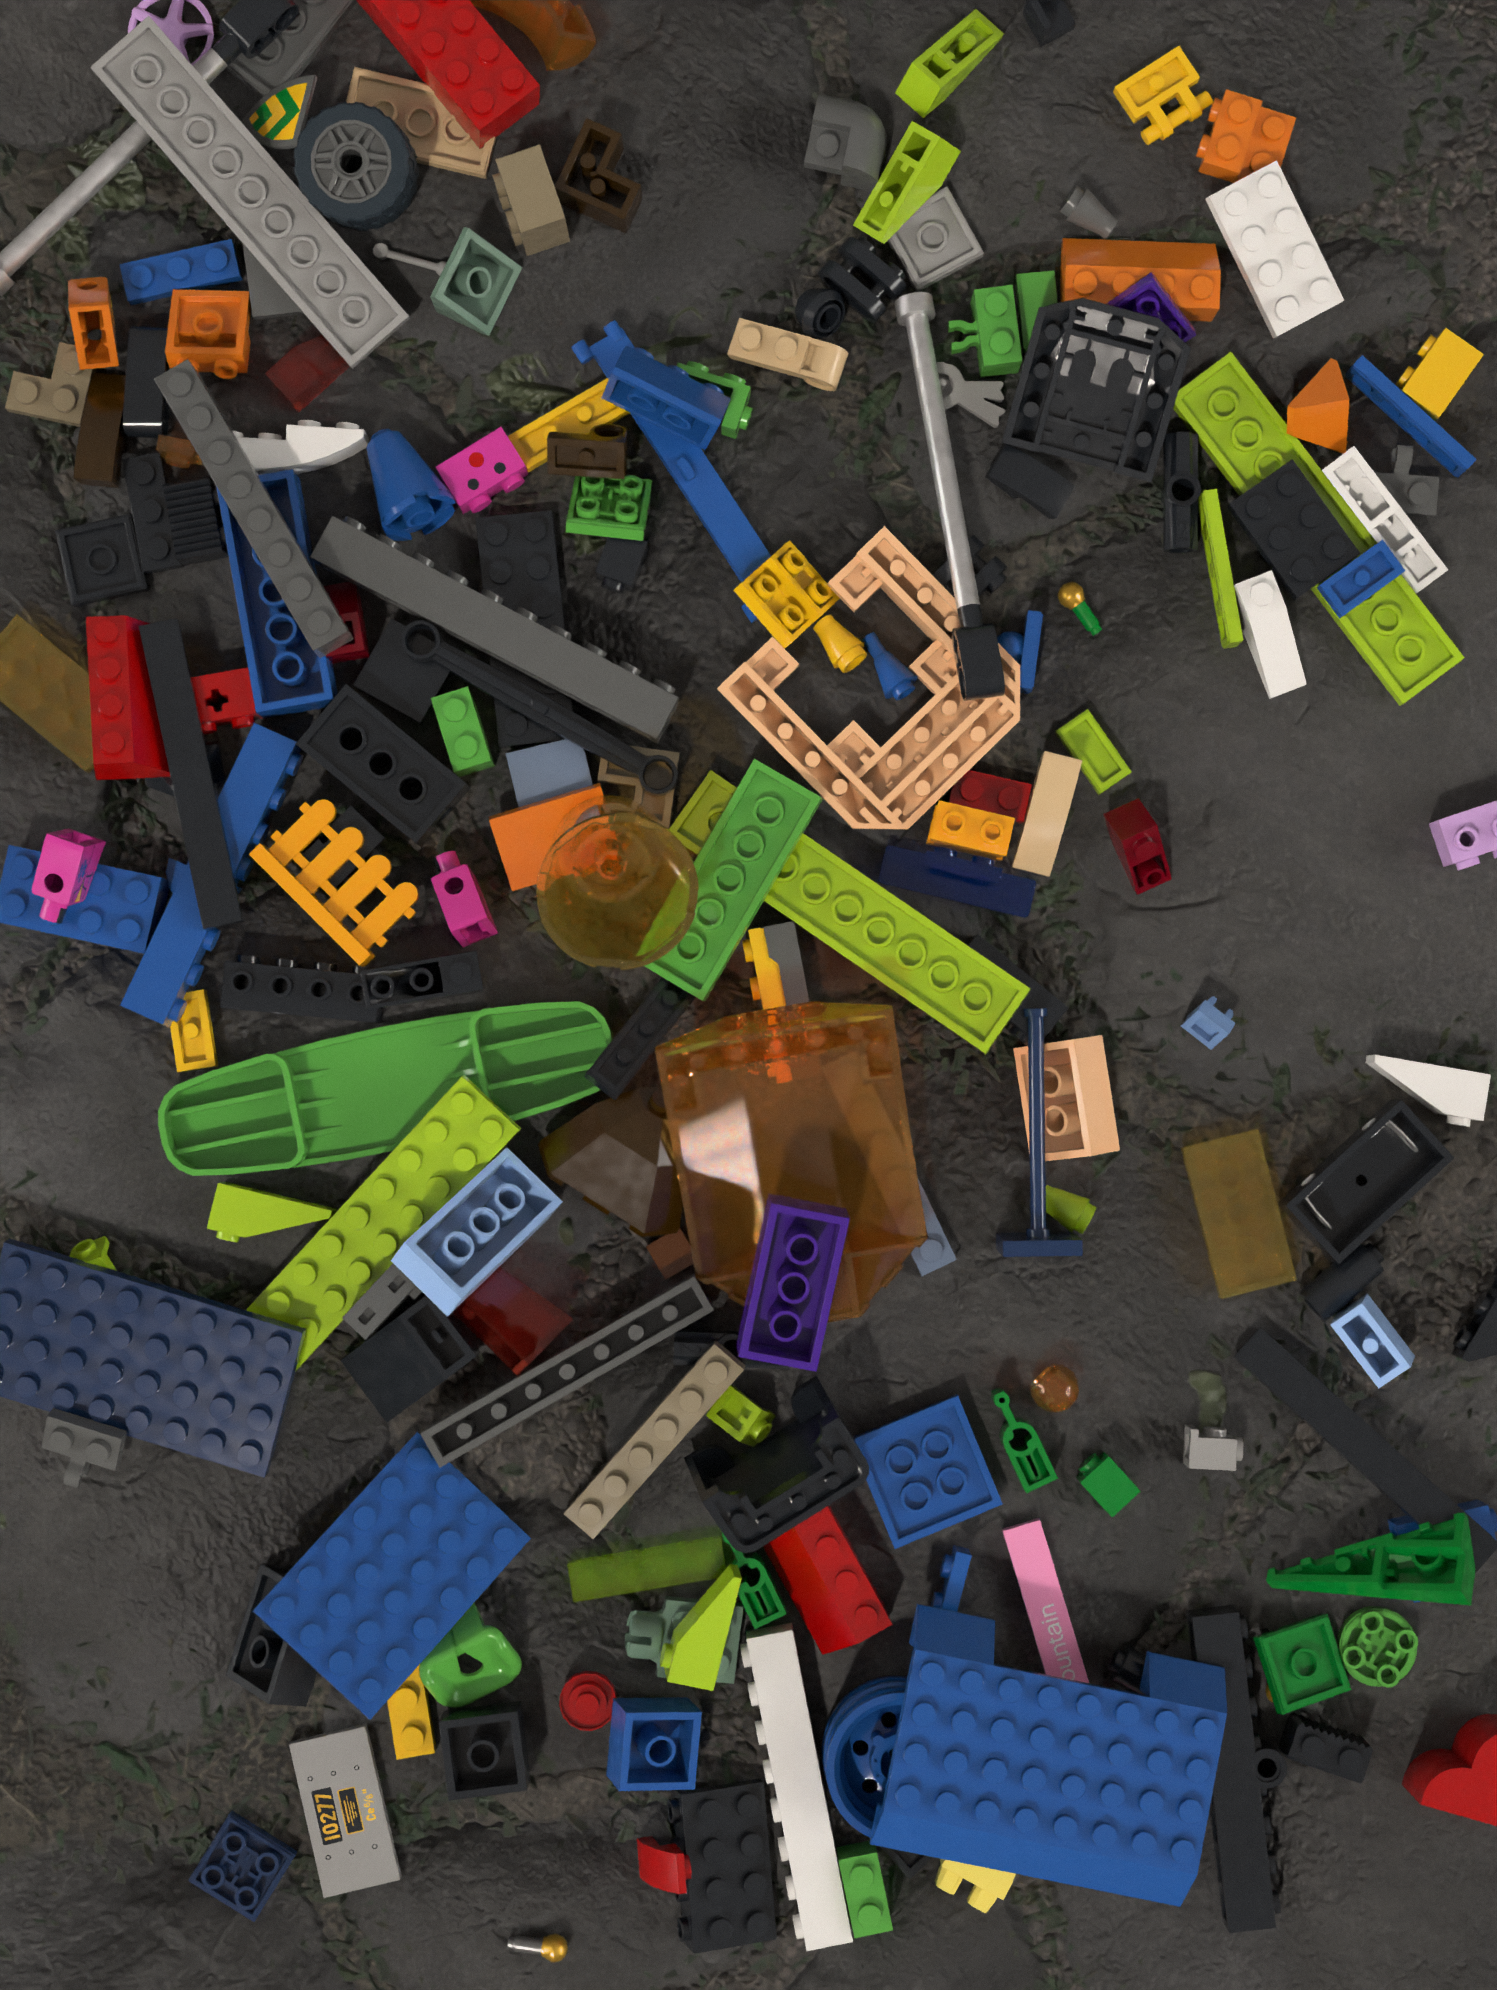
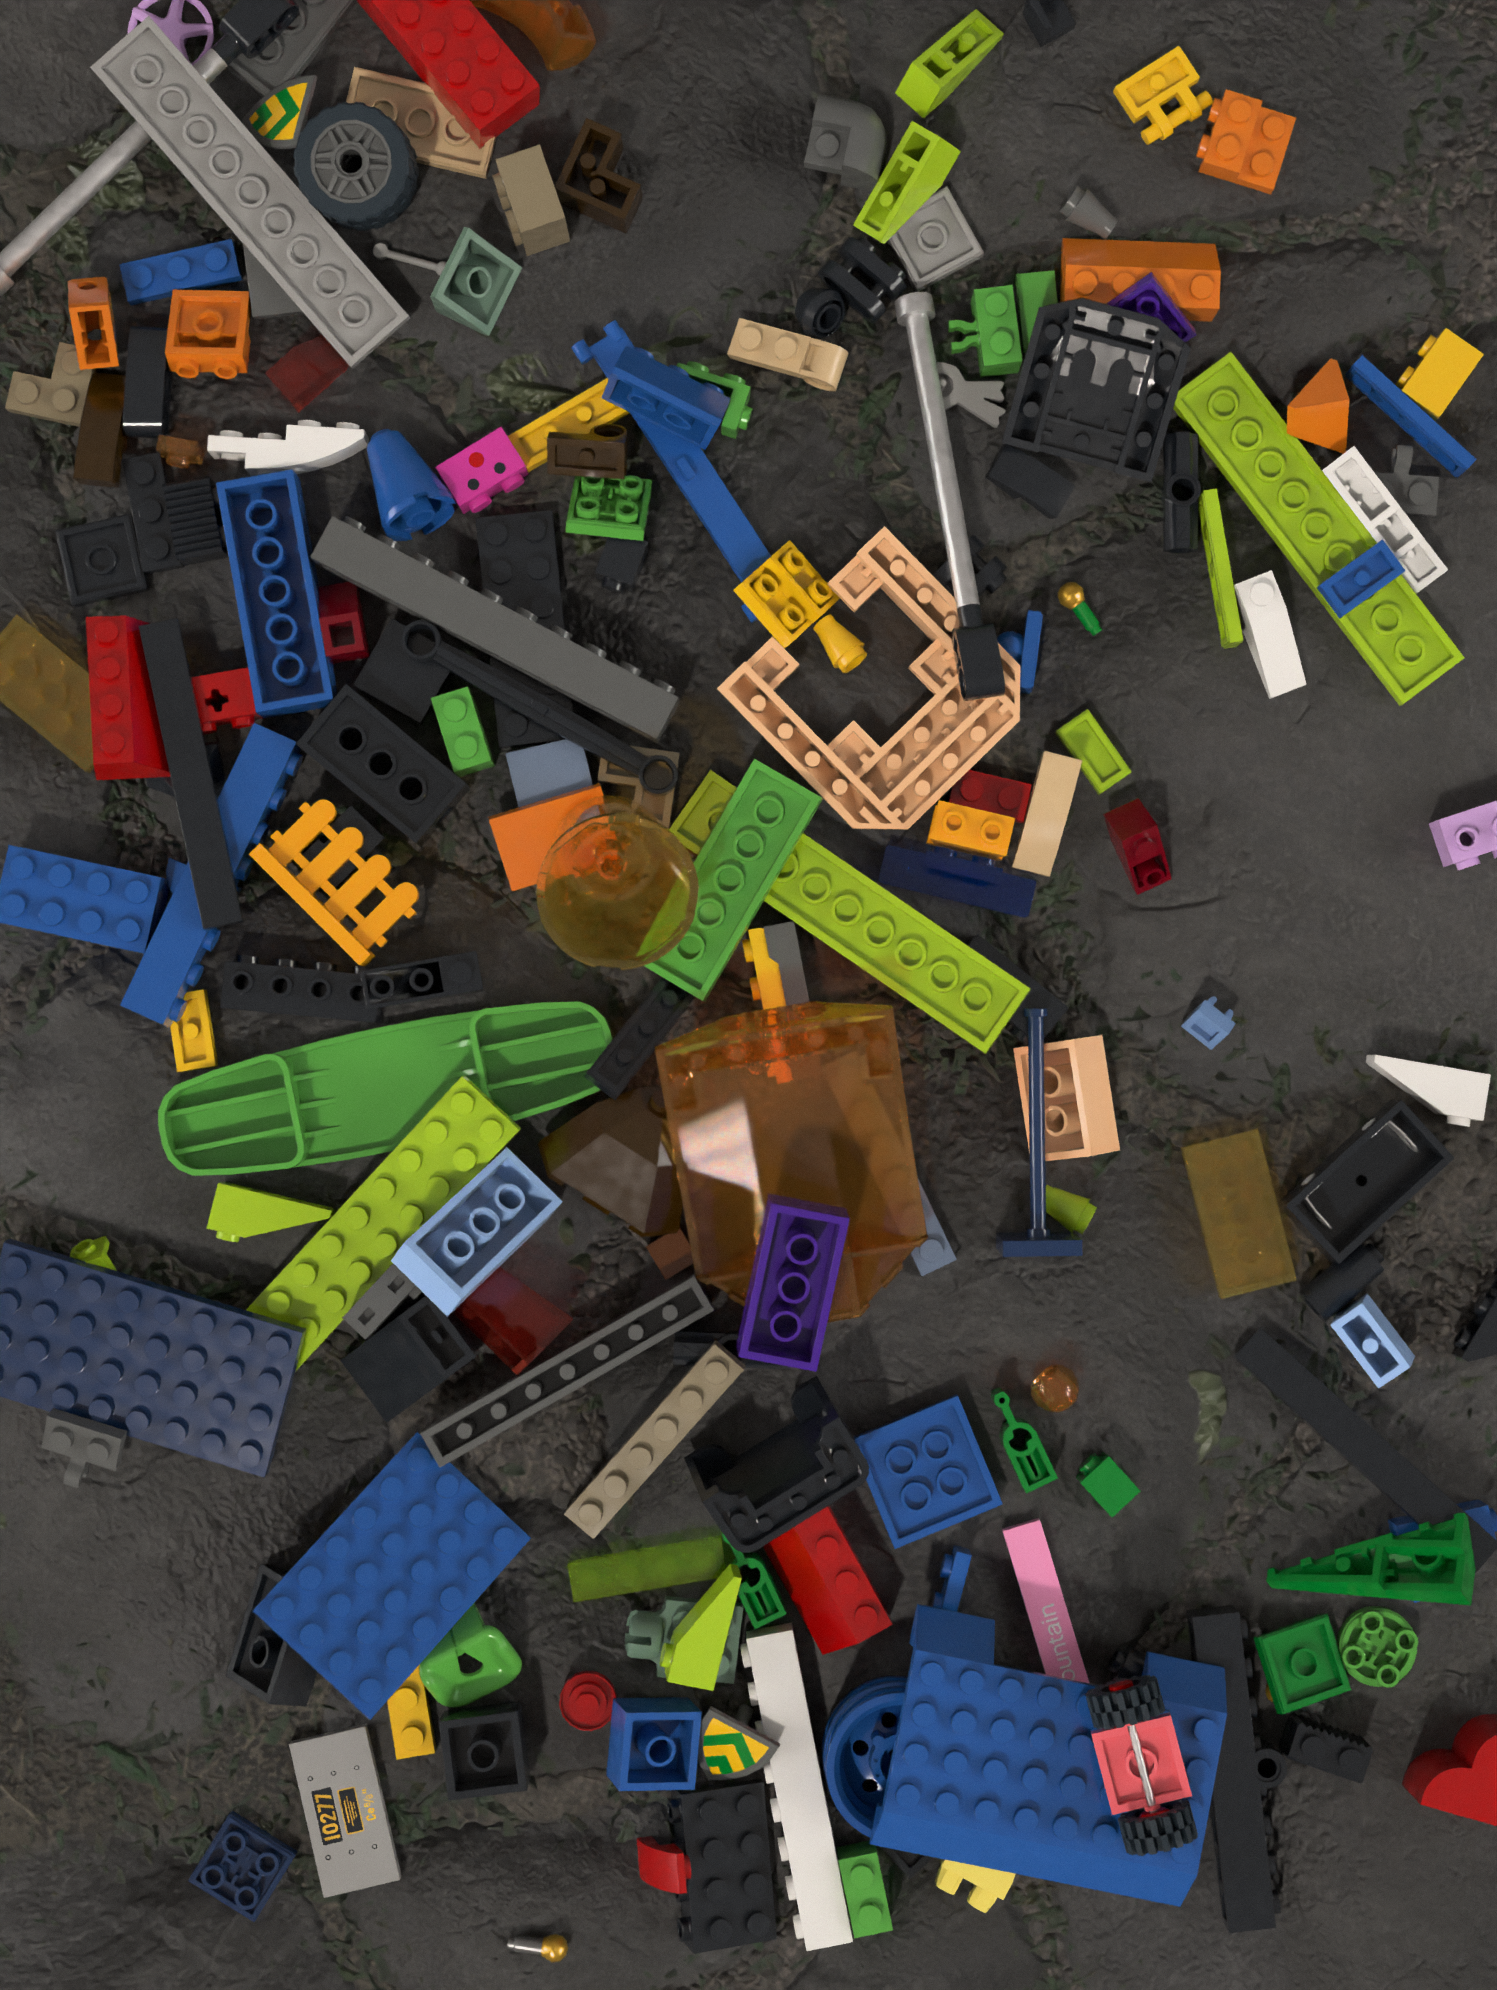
(65, 871): dark pink torso -> none
(253, 508): dark grey brick -> none
(467, 910): dark pink torso -> none
(730, 1746): none -> shield
(741, 1417): lime bracket -> none
(893, 675): blue cone -> none
(1141, 1765): none -> plate
(1211, 1449): light grey brick -> none
(1274, 249): white plate -> none
(1293, 529): black plate -> none

